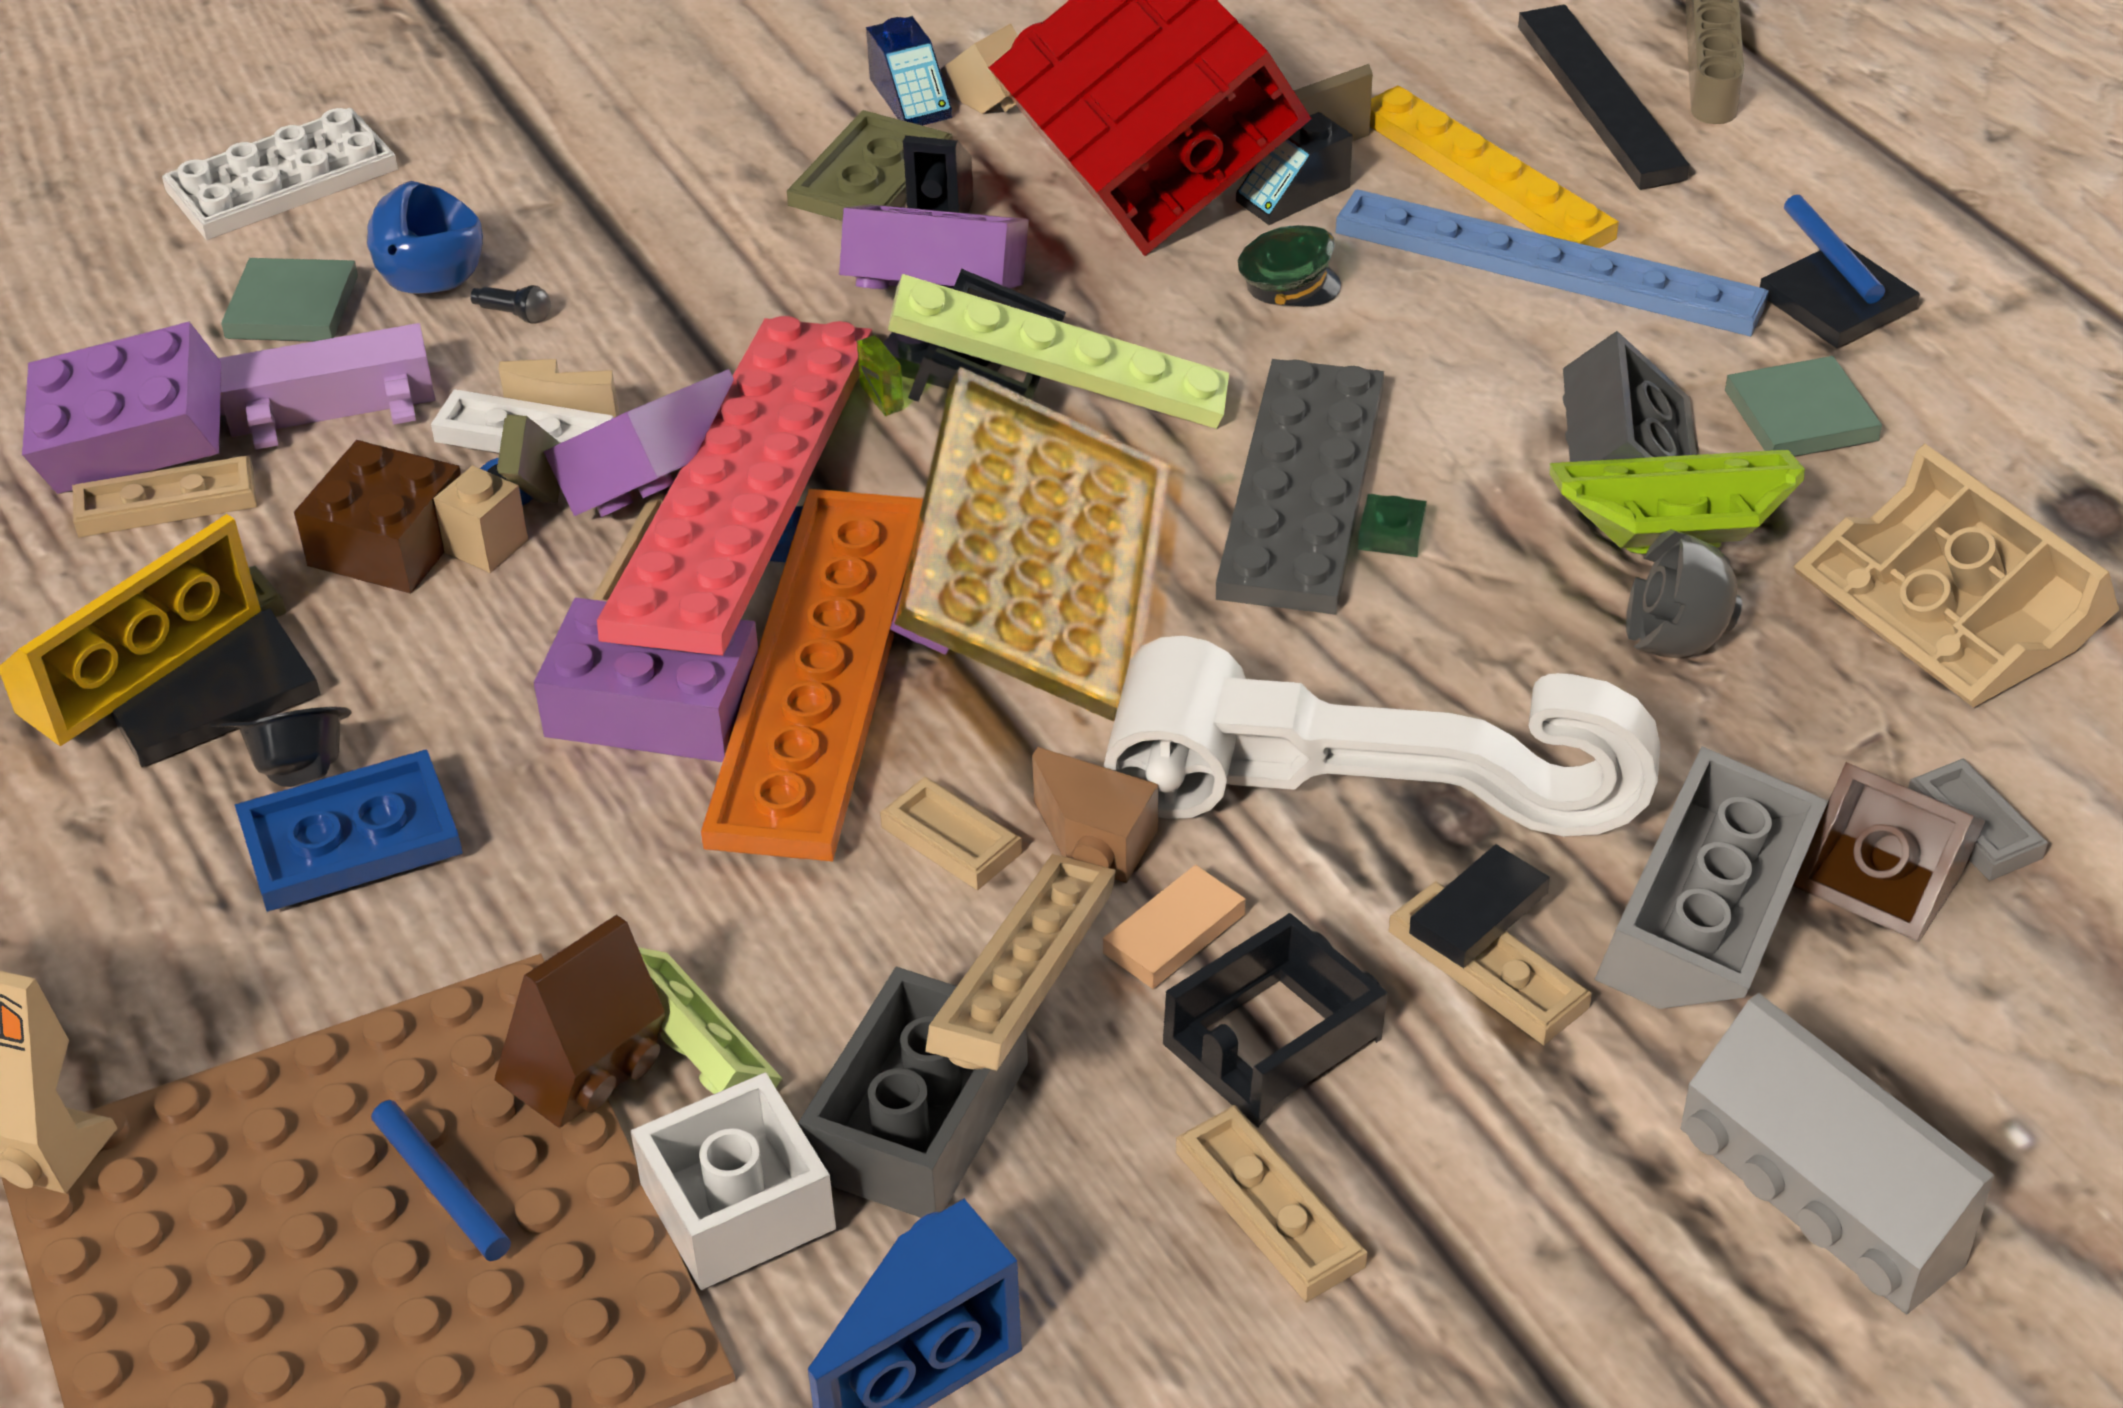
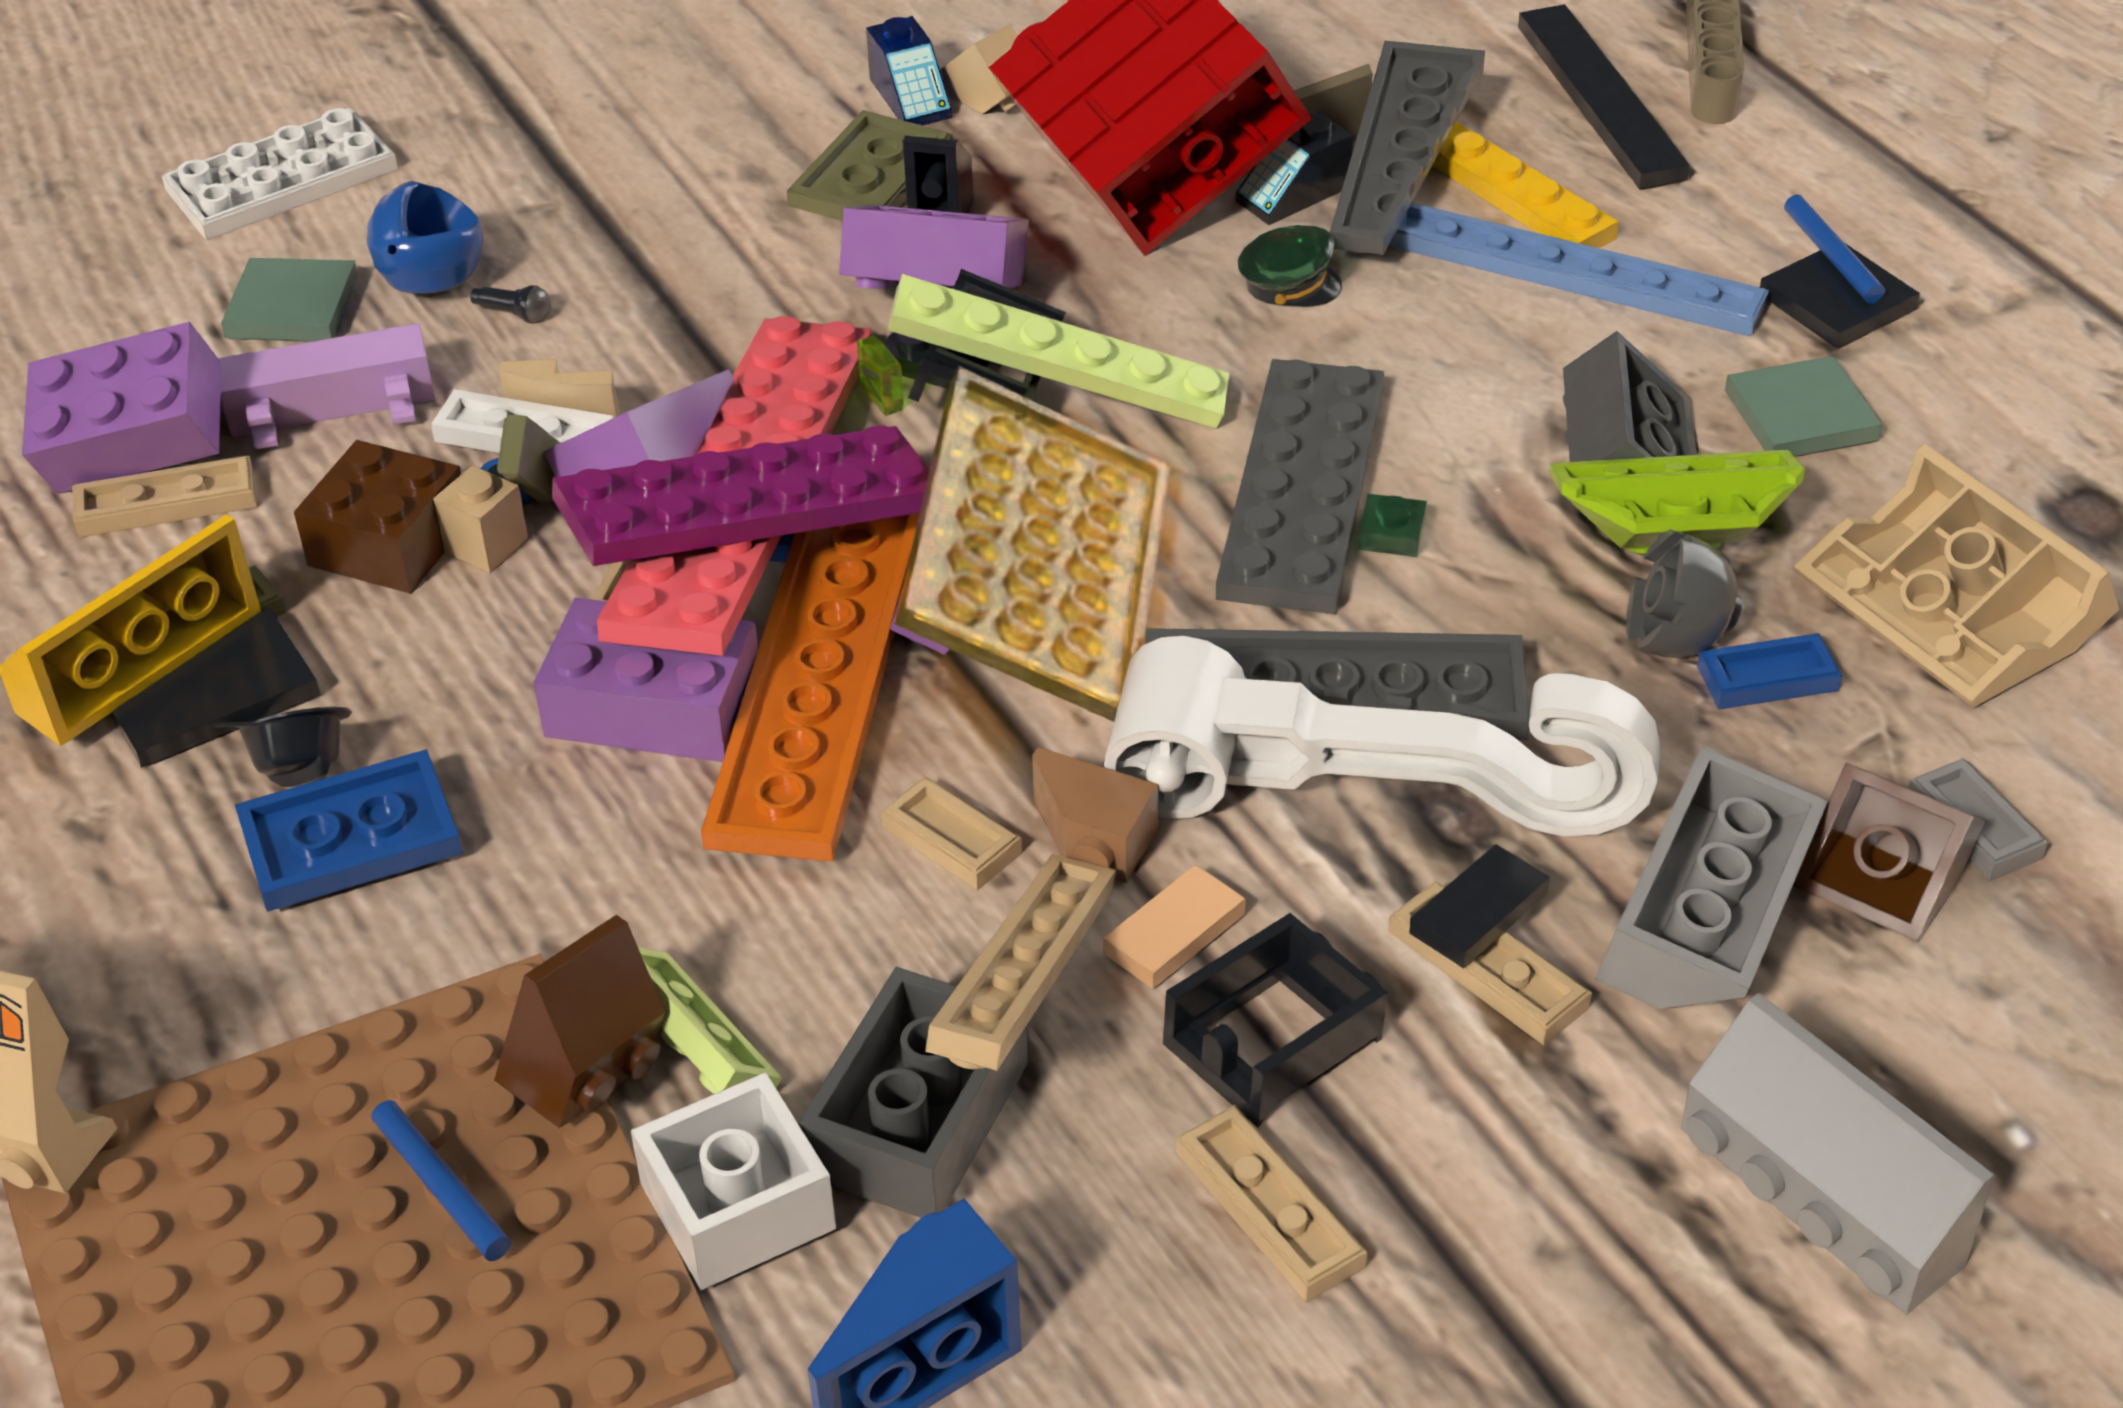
(741, 494): none -> magenta plate
(1402, 130): none -> dark grey wing
(1407, 671): none -> dark grey wing
(1769, 671): none -> blue tile

